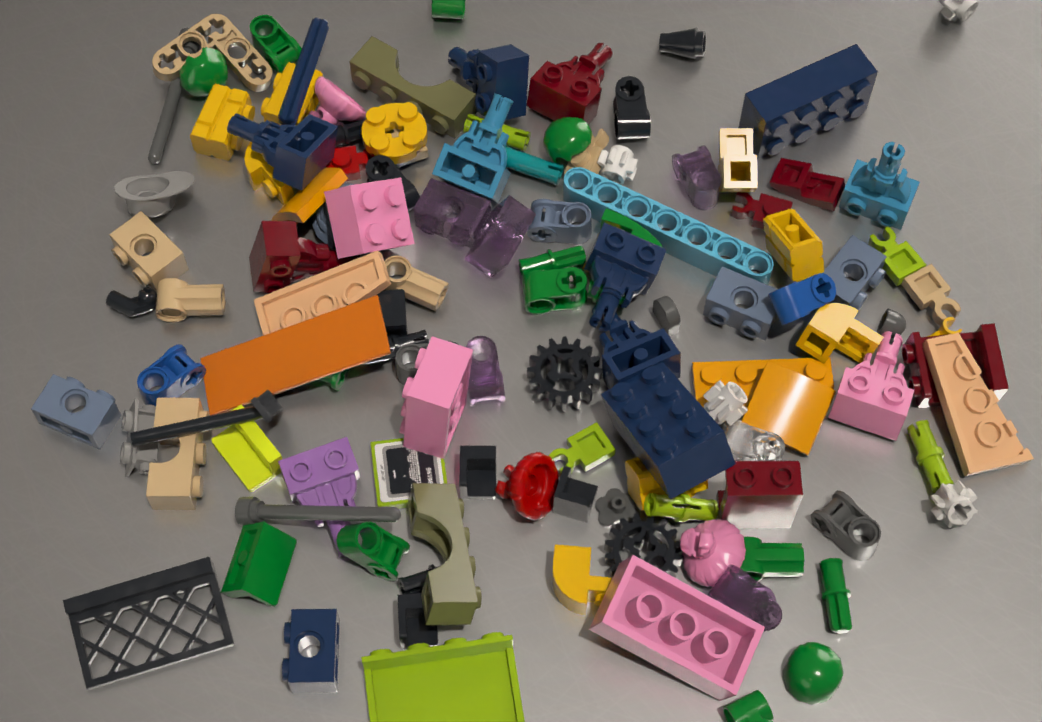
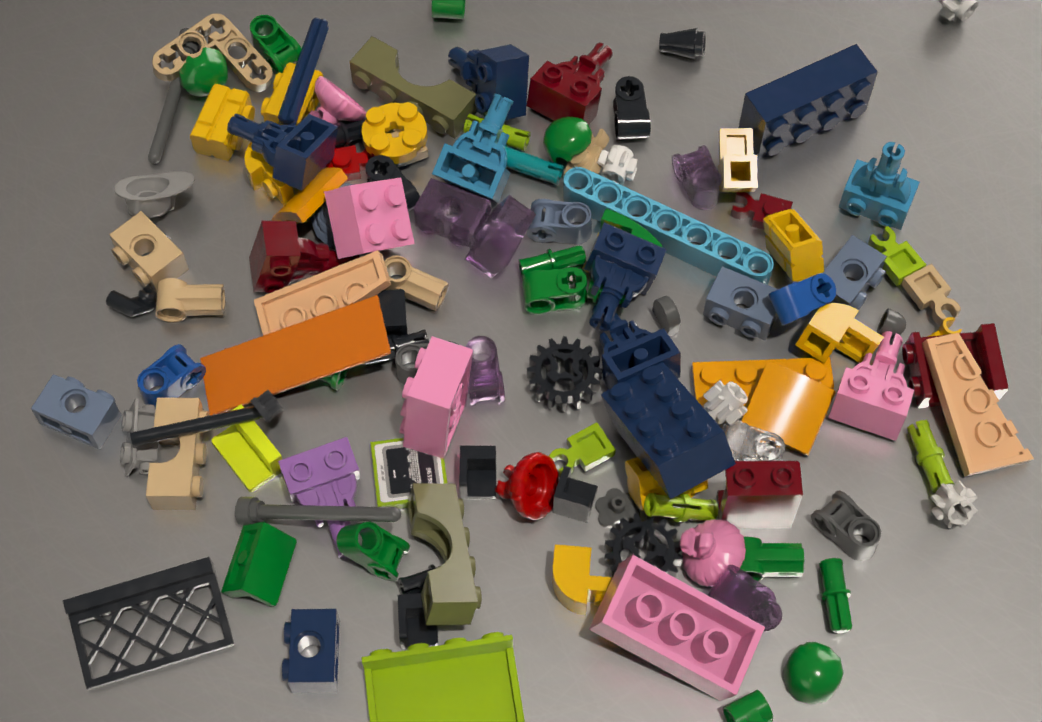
(801, 183): dark red slope -> none

